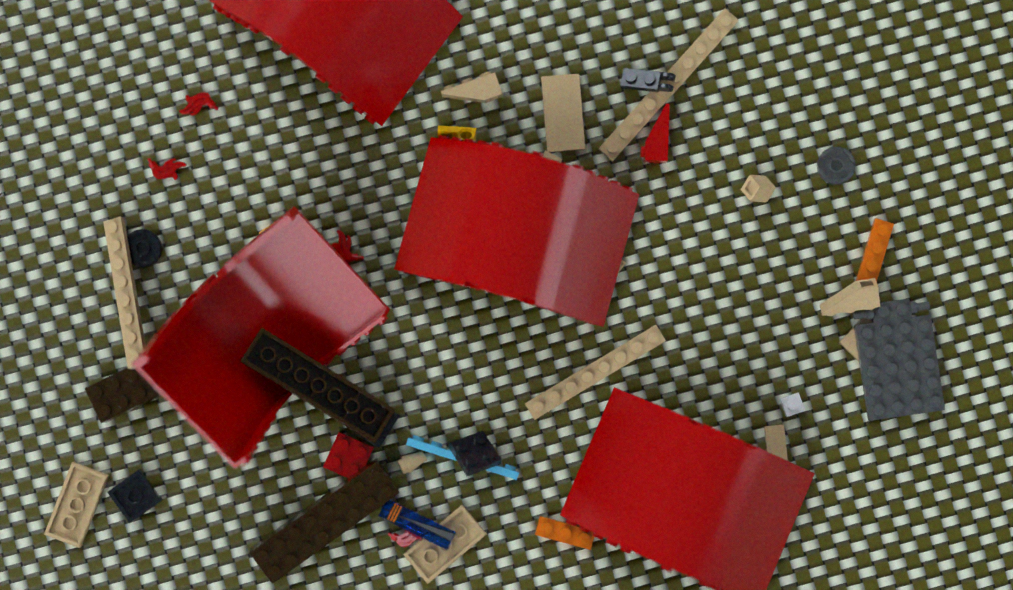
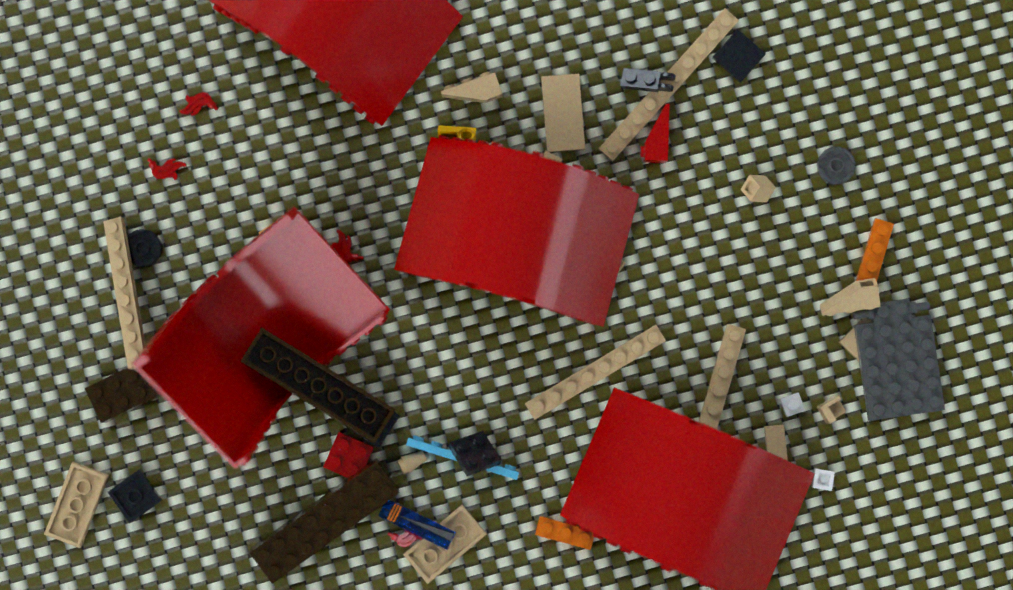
(722, 375): none -> tan plate
(738, 55): none -> black tile
(823, 479): none -> white plate
(831, 409): none -> tan panel

